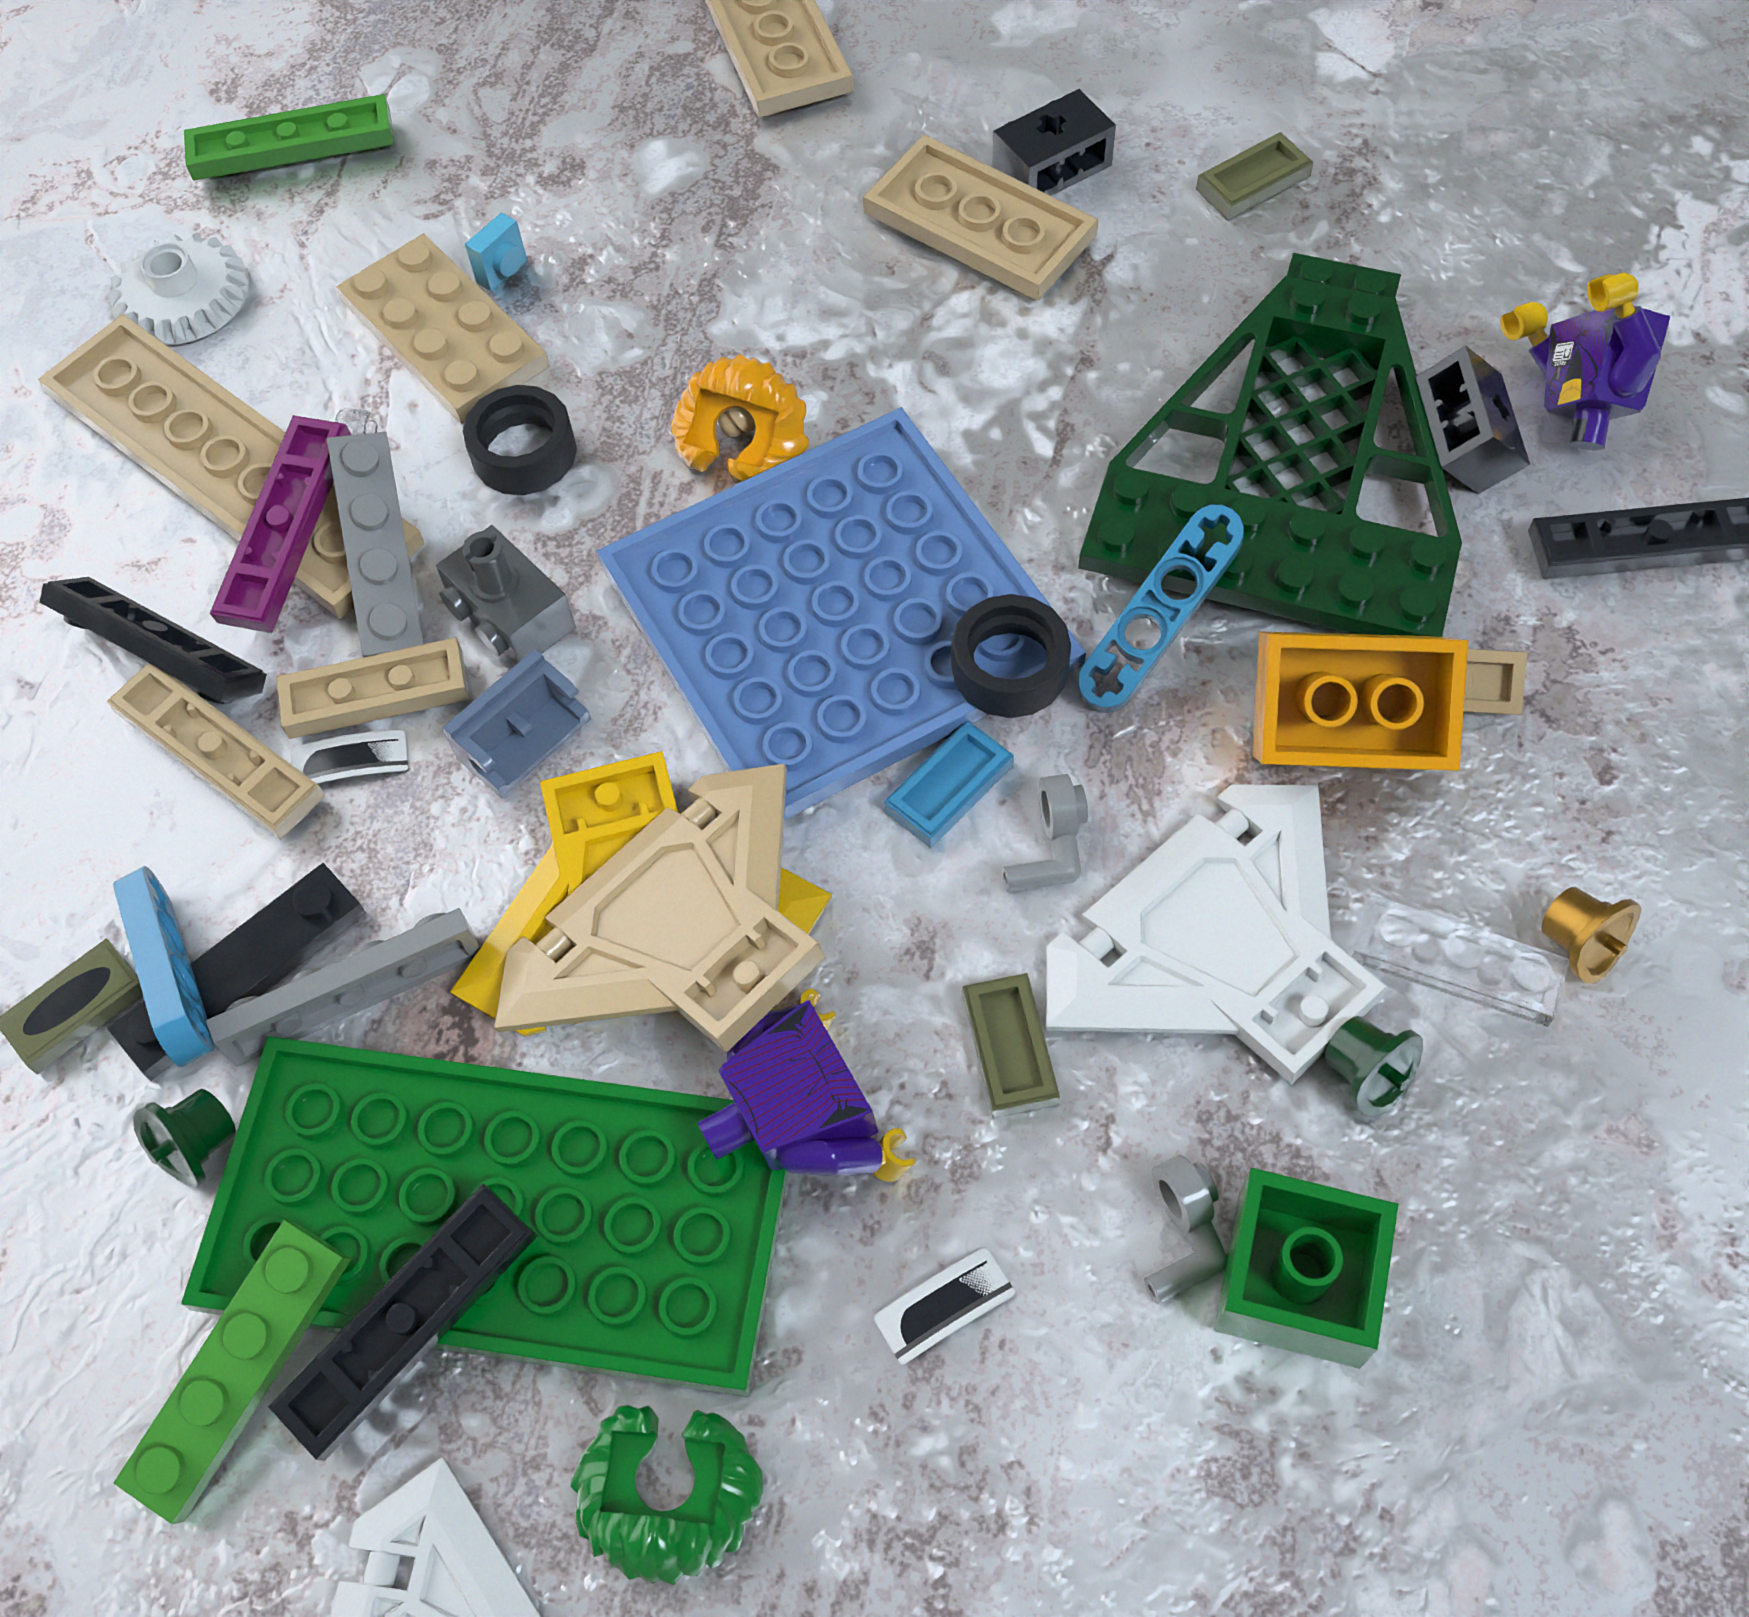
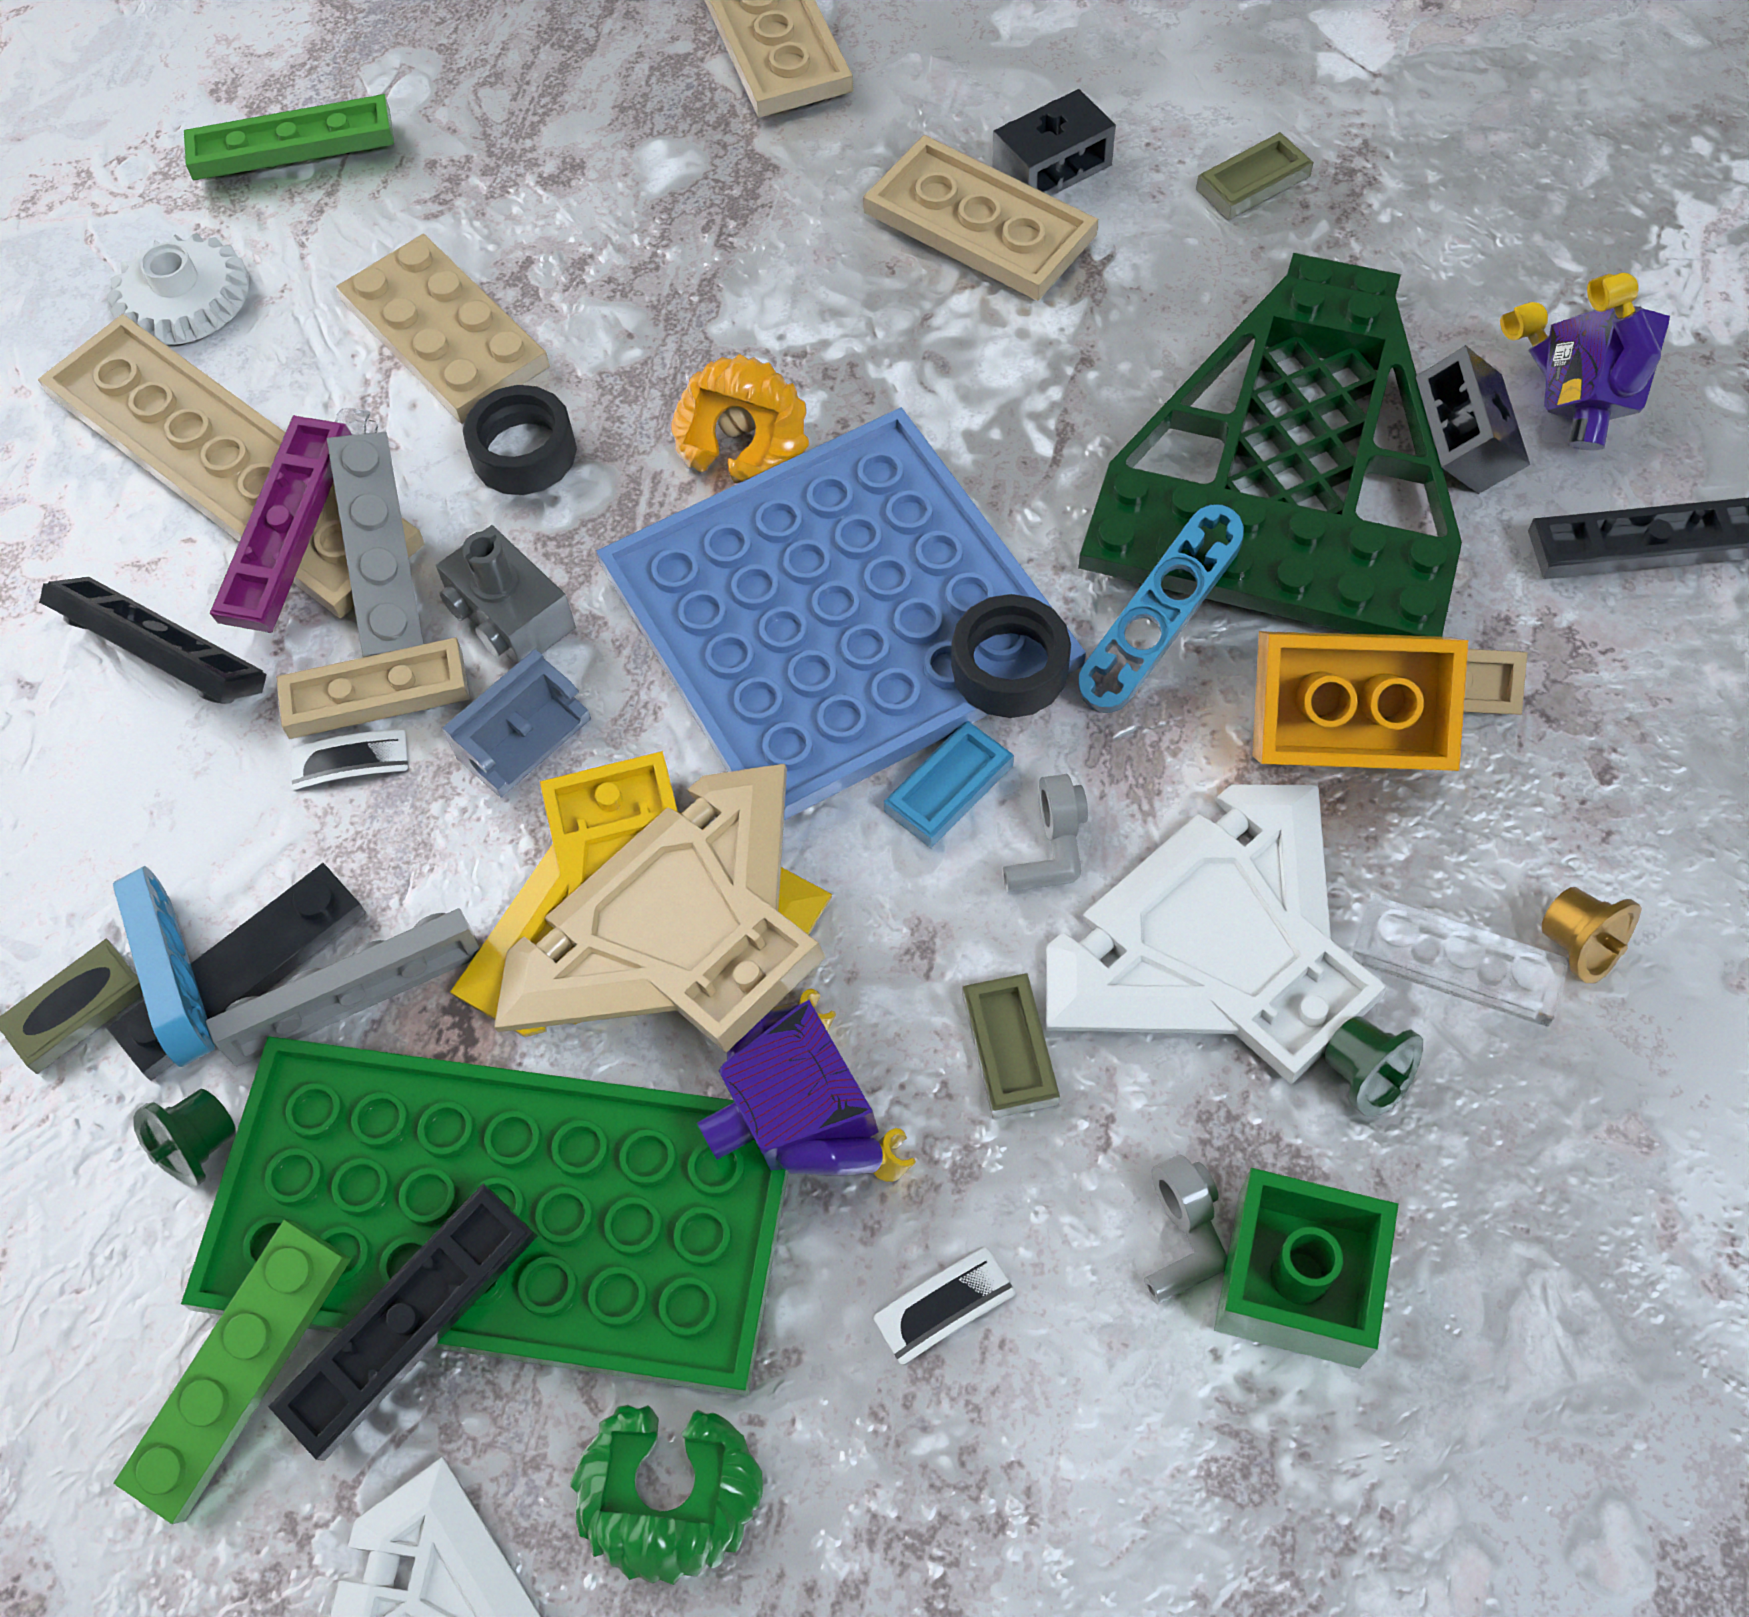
(216, 749): tan plate -> none
(496, 252): medium azure plate -> none

